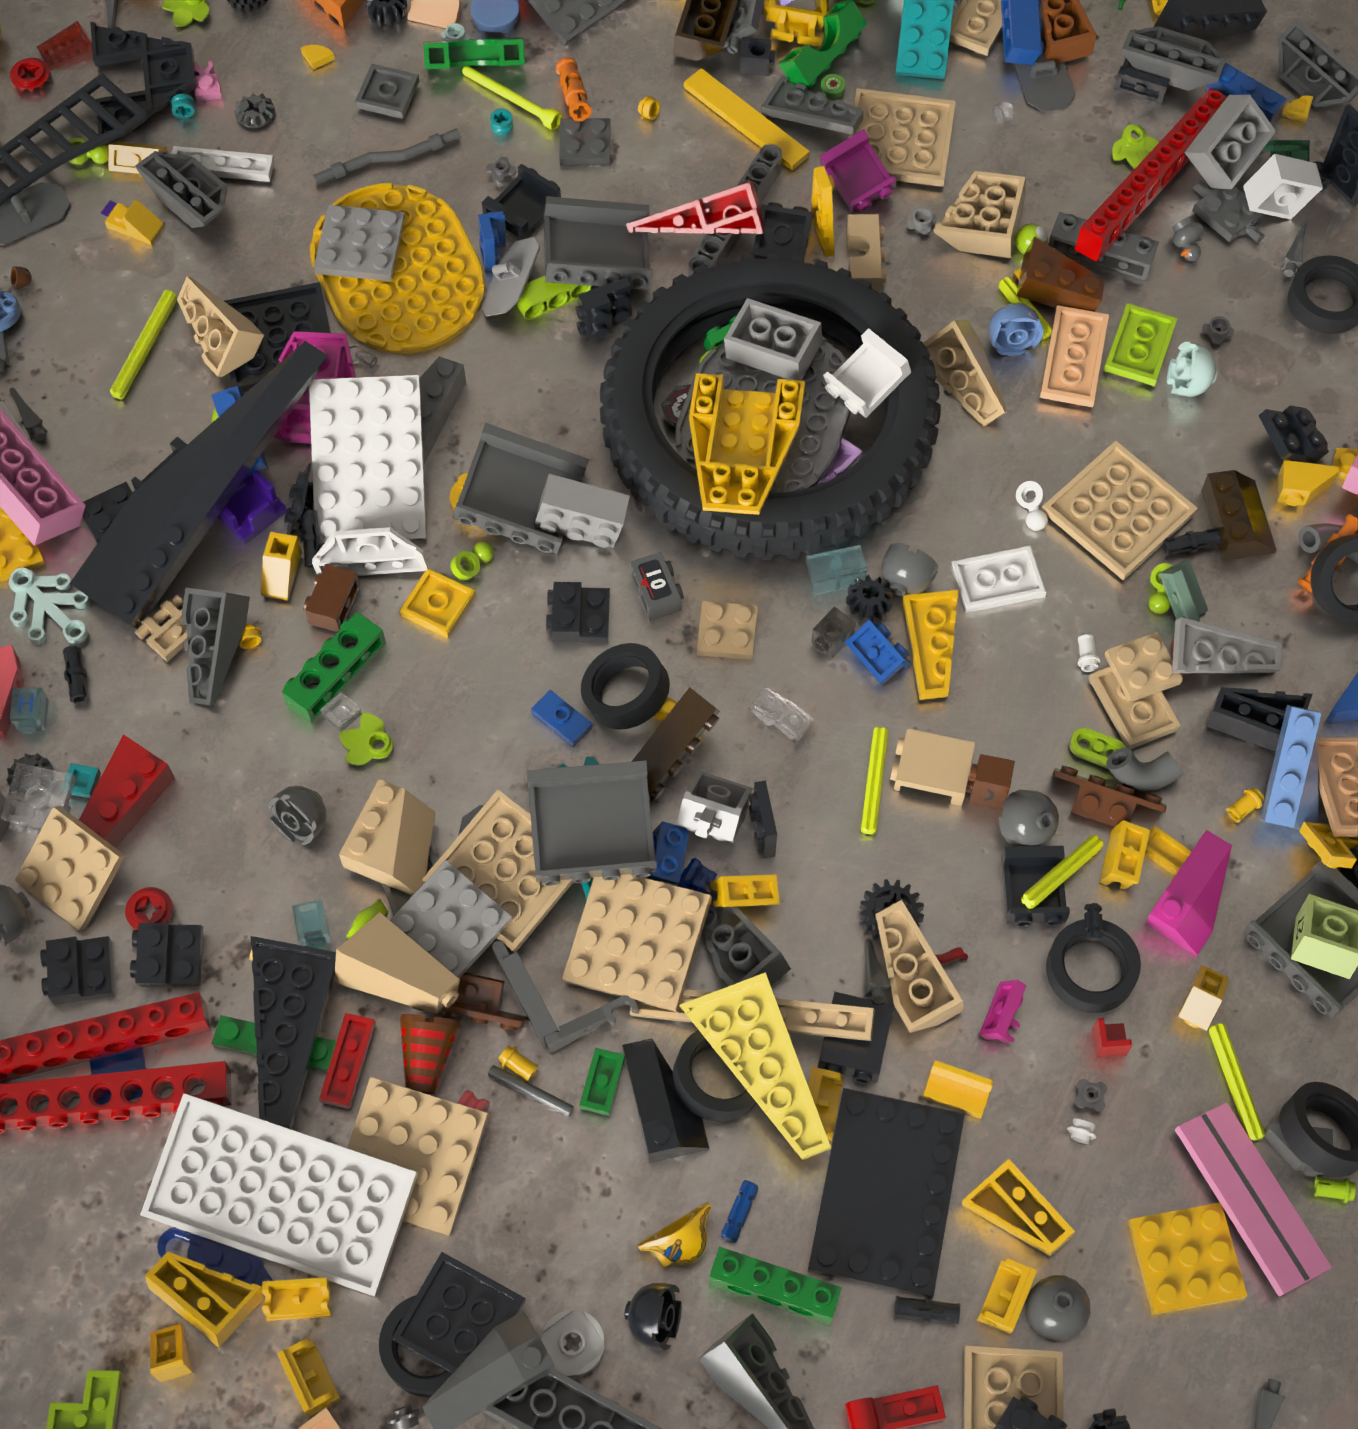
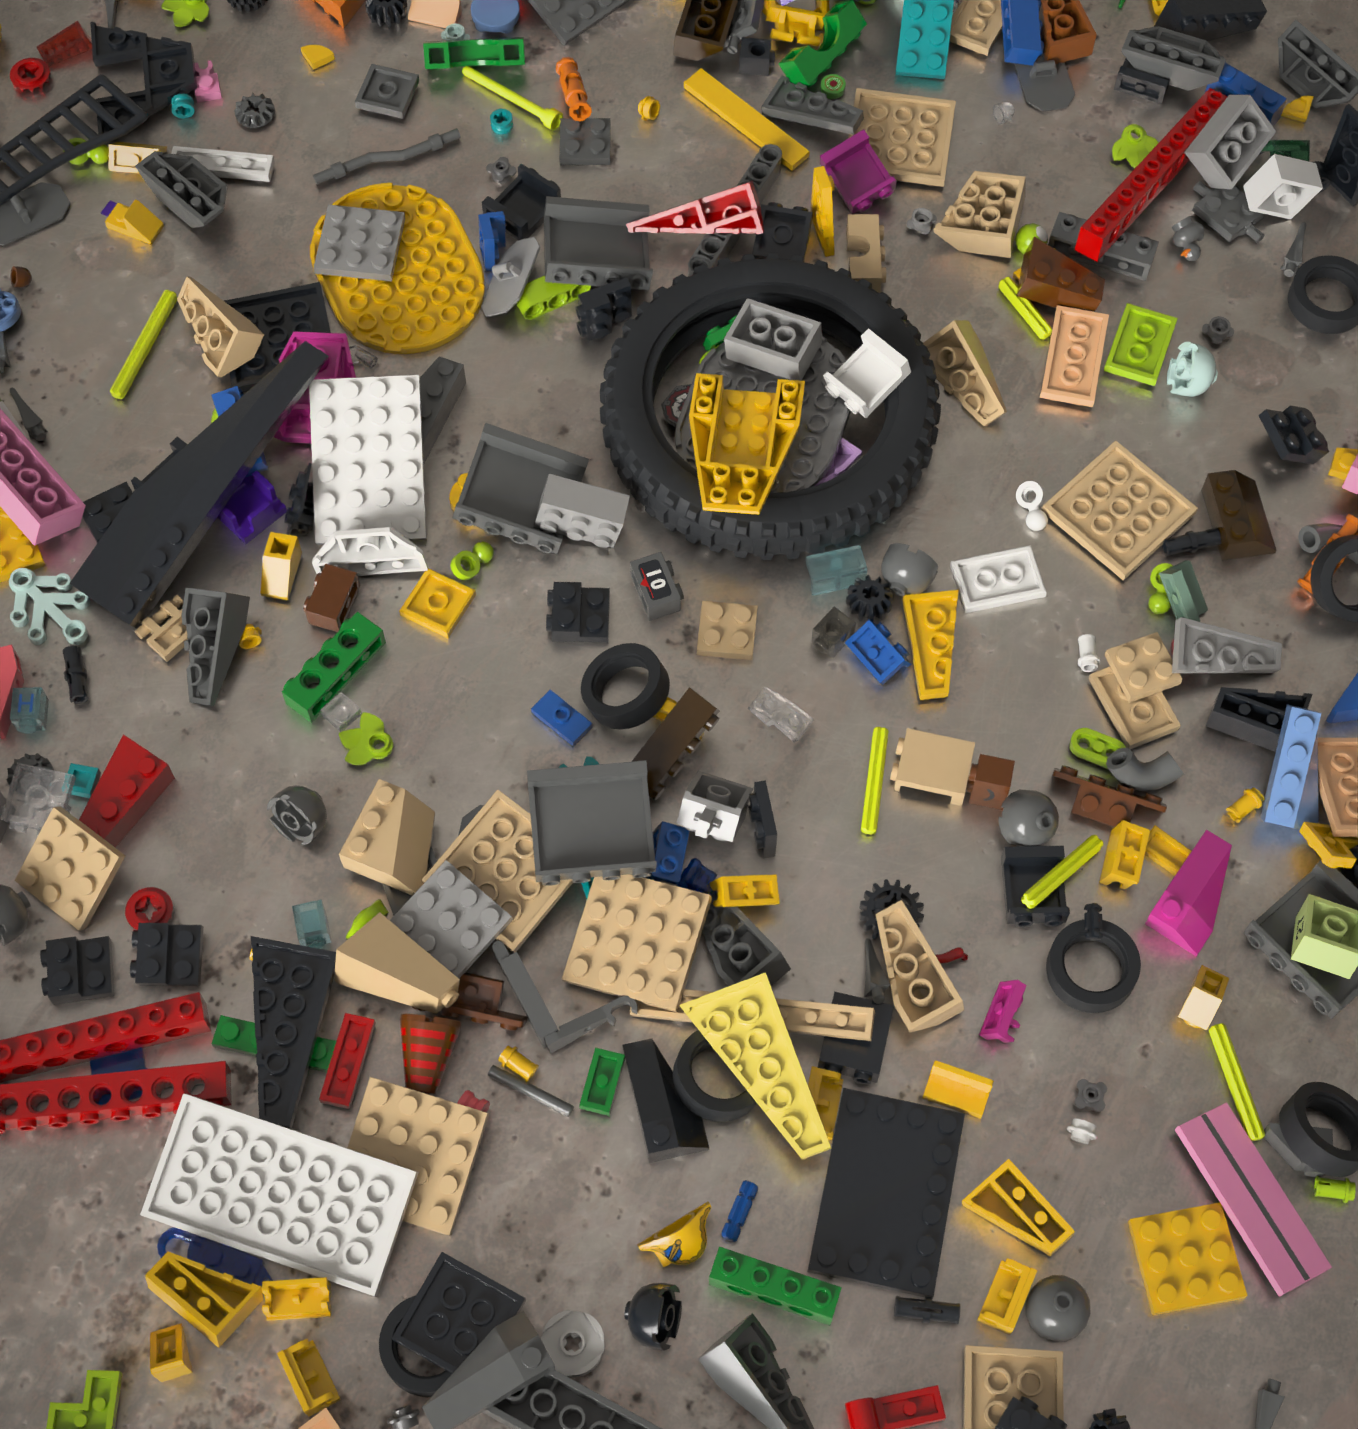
(310, 536): black pin -> none
(1015, 329): medium blue cylinder -> none
(1110, 1039): red panel -> none
(1303, 481): yellow slope -> none

